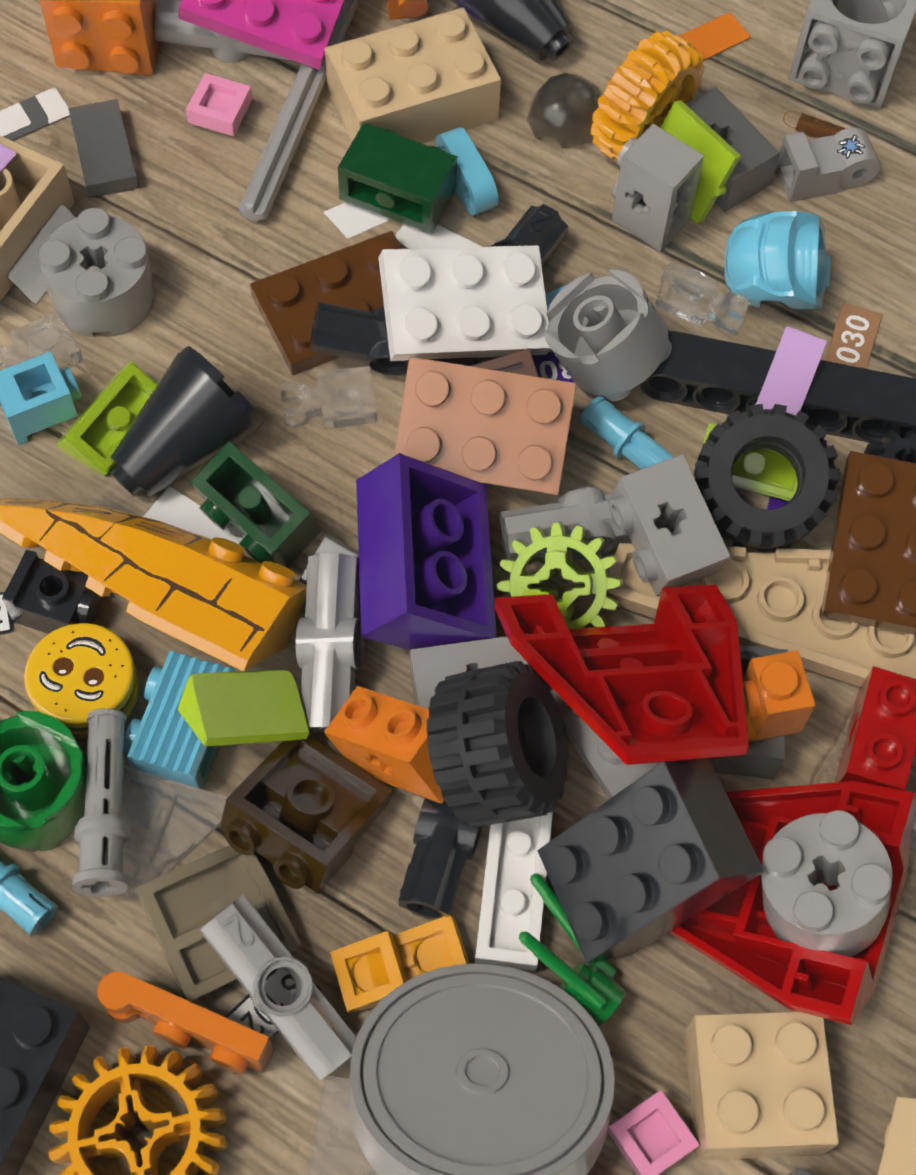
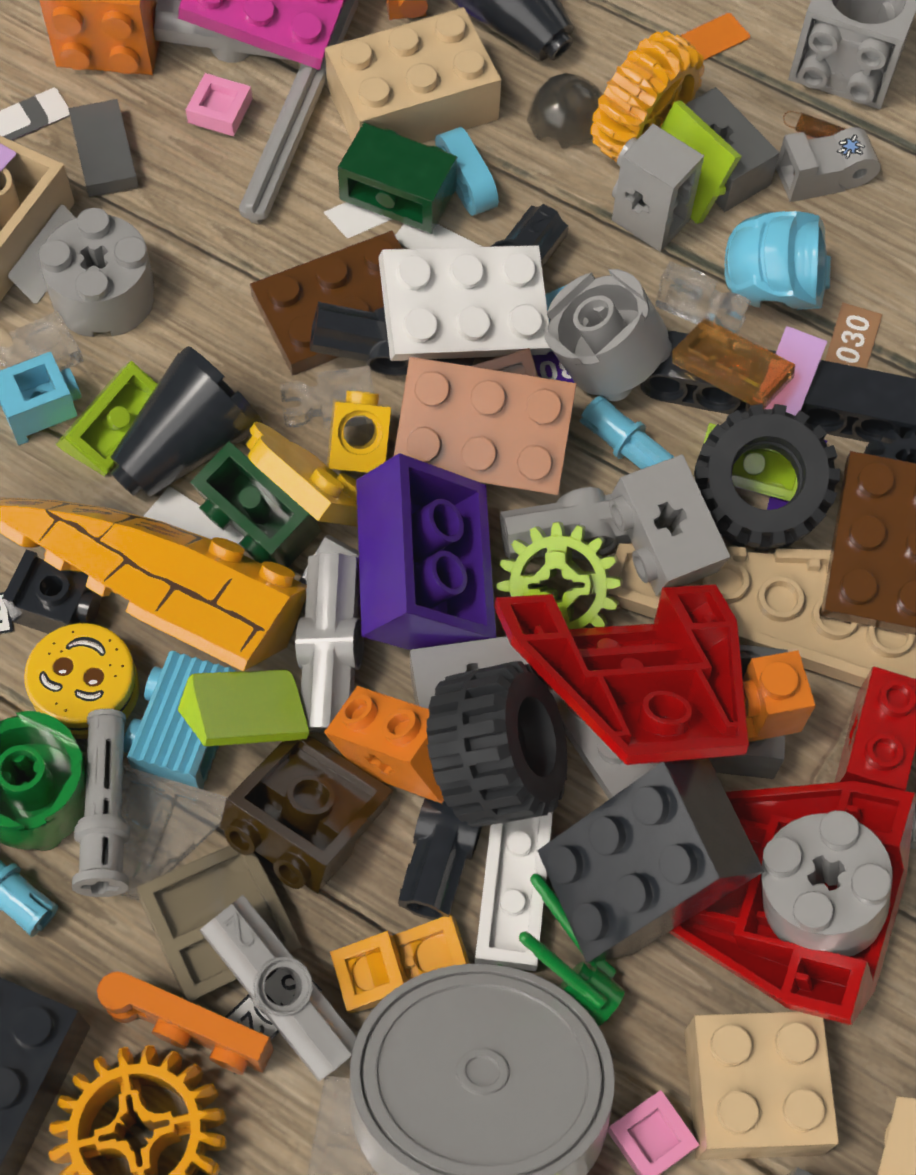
(304, 476): none -> yellow plate
(367, 456): none -> yellow brick
(733, 363): none -> clear orange plate

